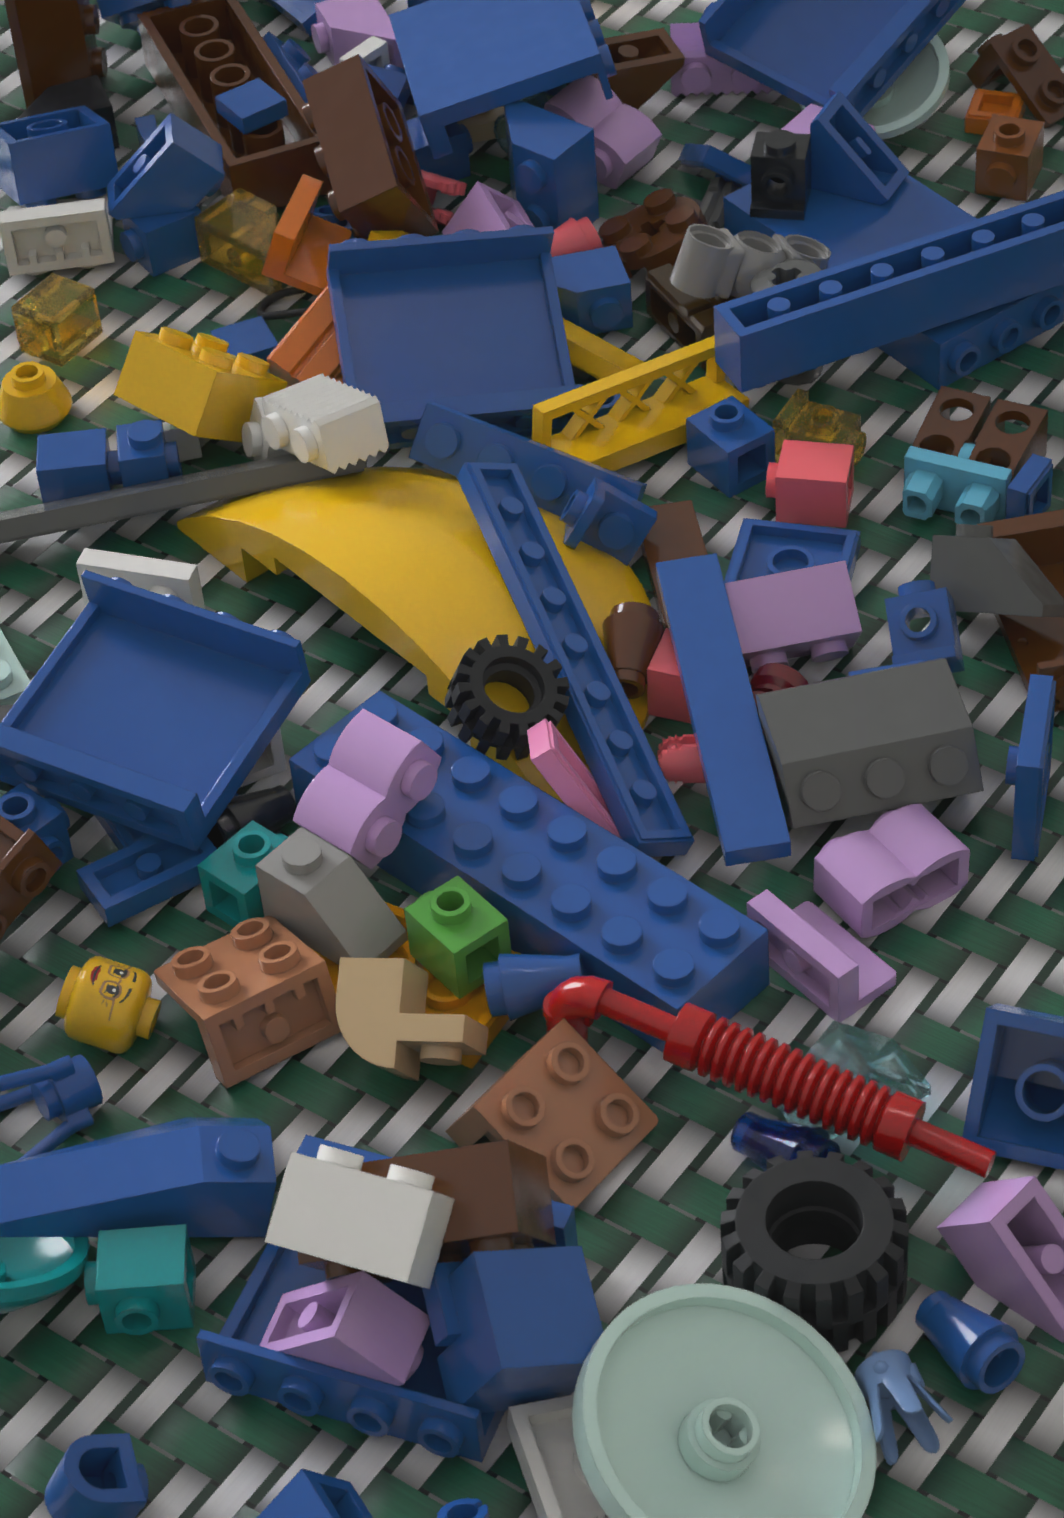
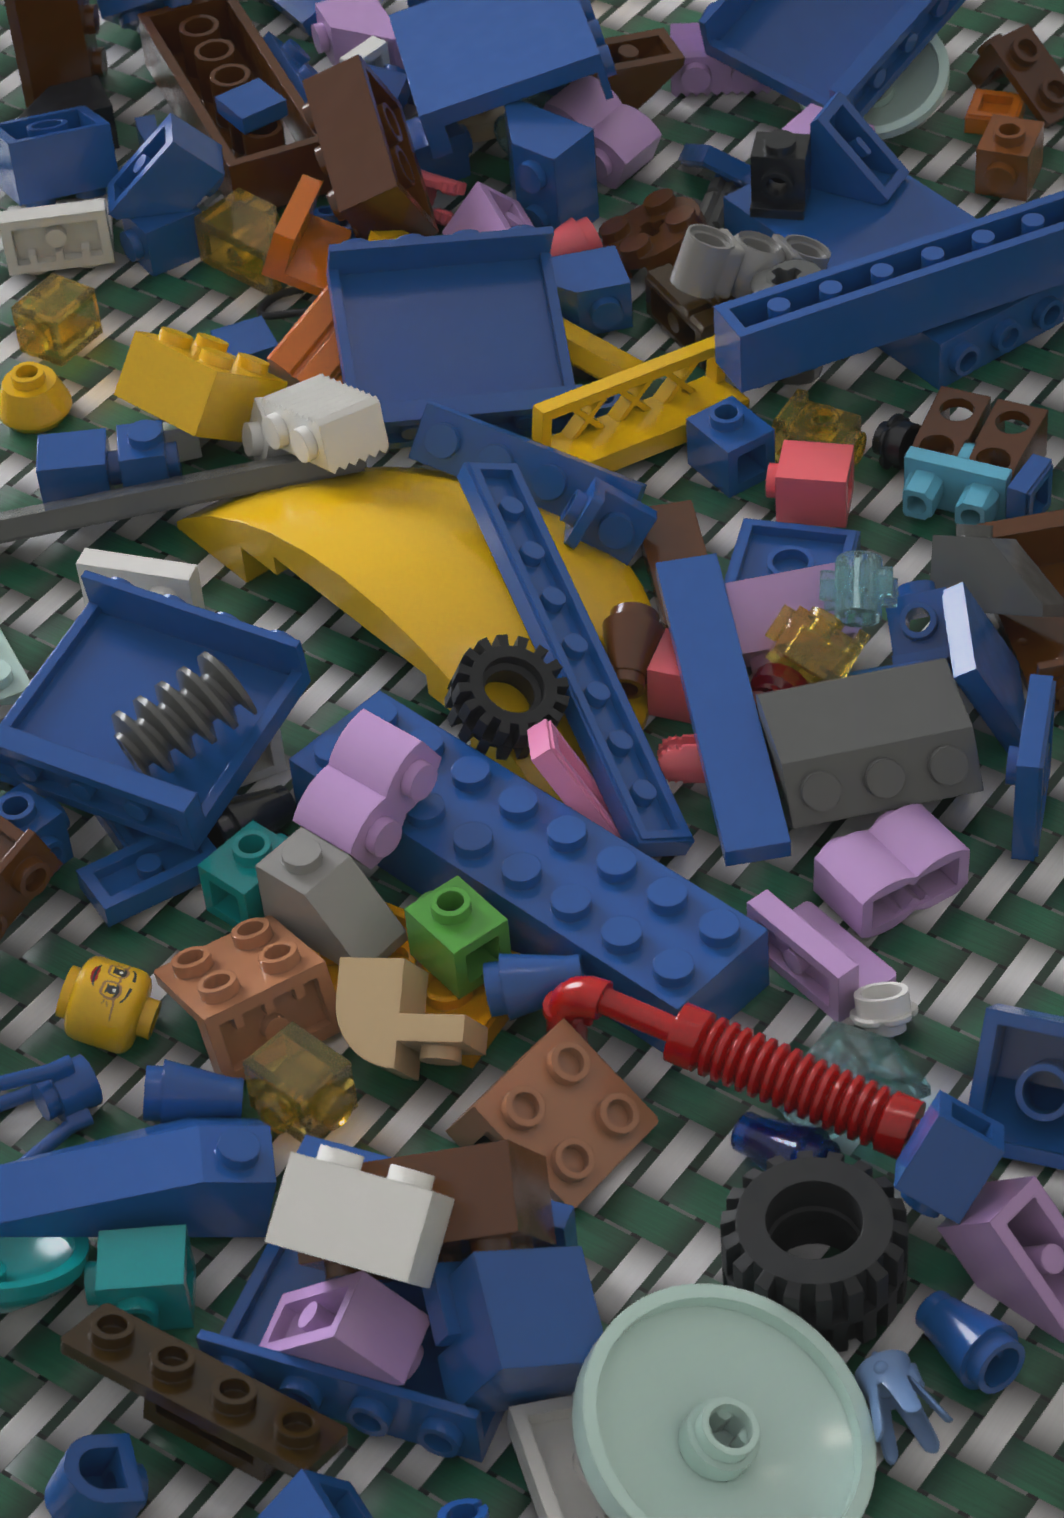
(180, 715): none -> dark grey piece
(188, 1091): none -> blue cone
(204, 1397): none -> dark brown bracket
(300, 1084): none -> clear yellow brick
(813, 643): none -> clear yellow brick
(858, 588): none -> clear light blue gear
(883, 1008): none -> white plate
(893, 440): none -> black plate
(948, 1158): none -> blue brick
(984, 665): none -> blue tile

